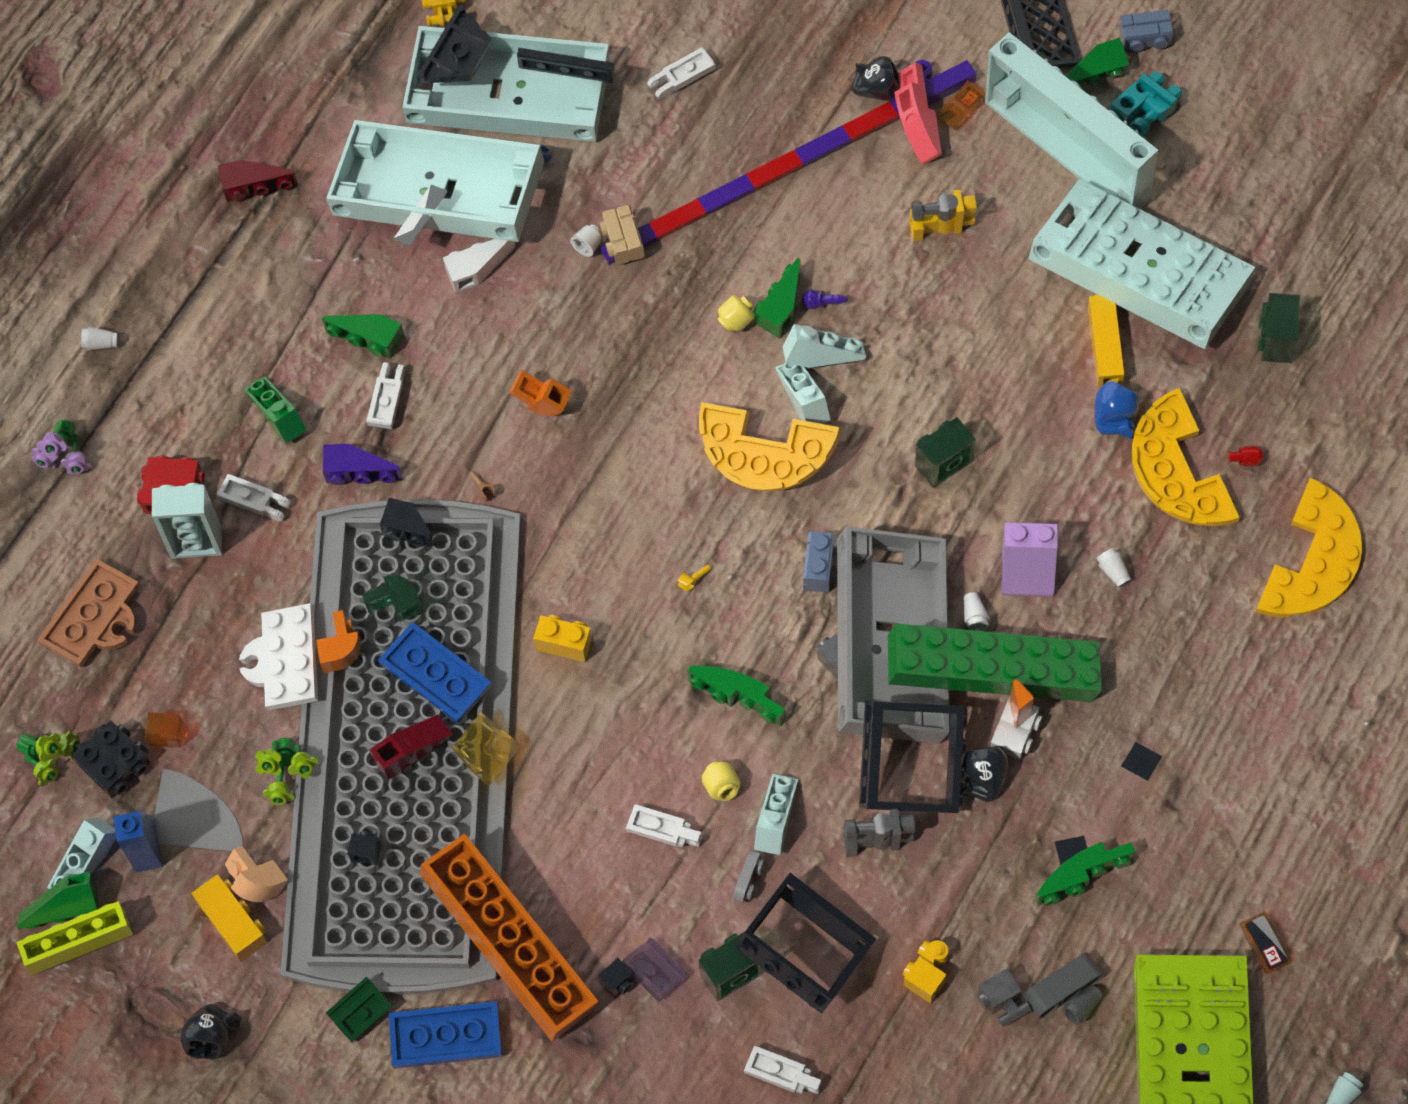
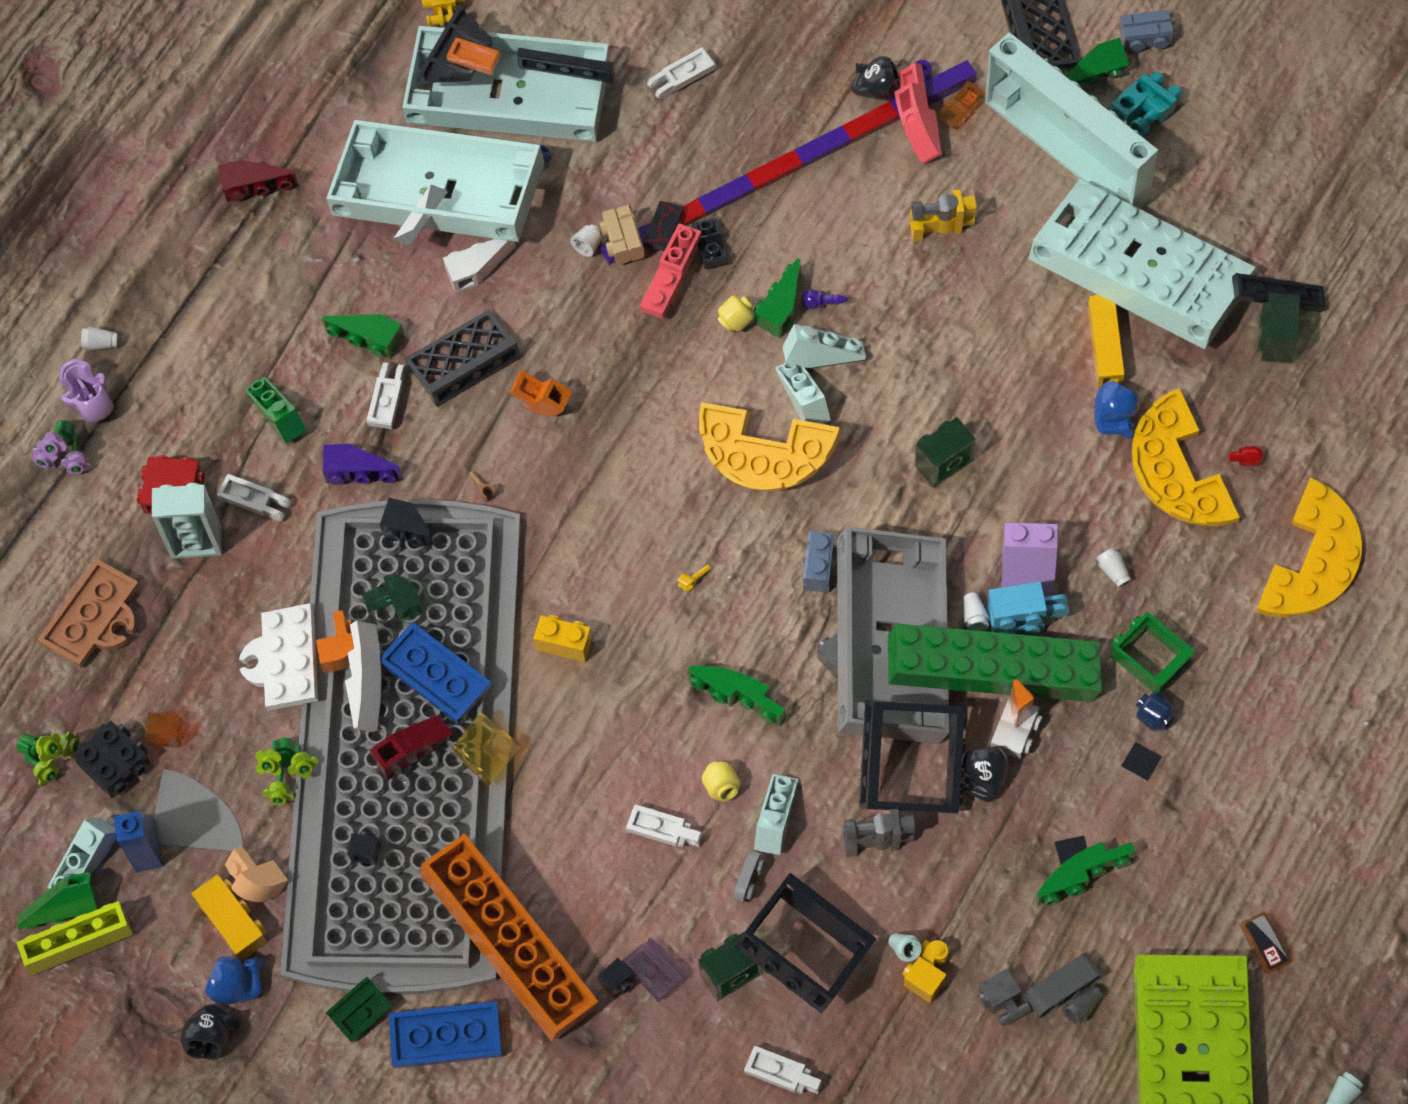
(85, 391): none -> lavender head
(234, 981): none -> blue piece
(365, 683): none -> white slope
(472, 369): none -> black fence
(473, 56): none -> orange tile
(663, 225): none -> black tile
(671, 272): none -> coral slope
(711, 244): none -> black slope
(905, 946): none -> light aqua cone
(1023, 608): none -> medium azure brick
(1148, 622): none -> green window
(1155, 711): none -> dark blue head
(1257, 290): none -> black tile

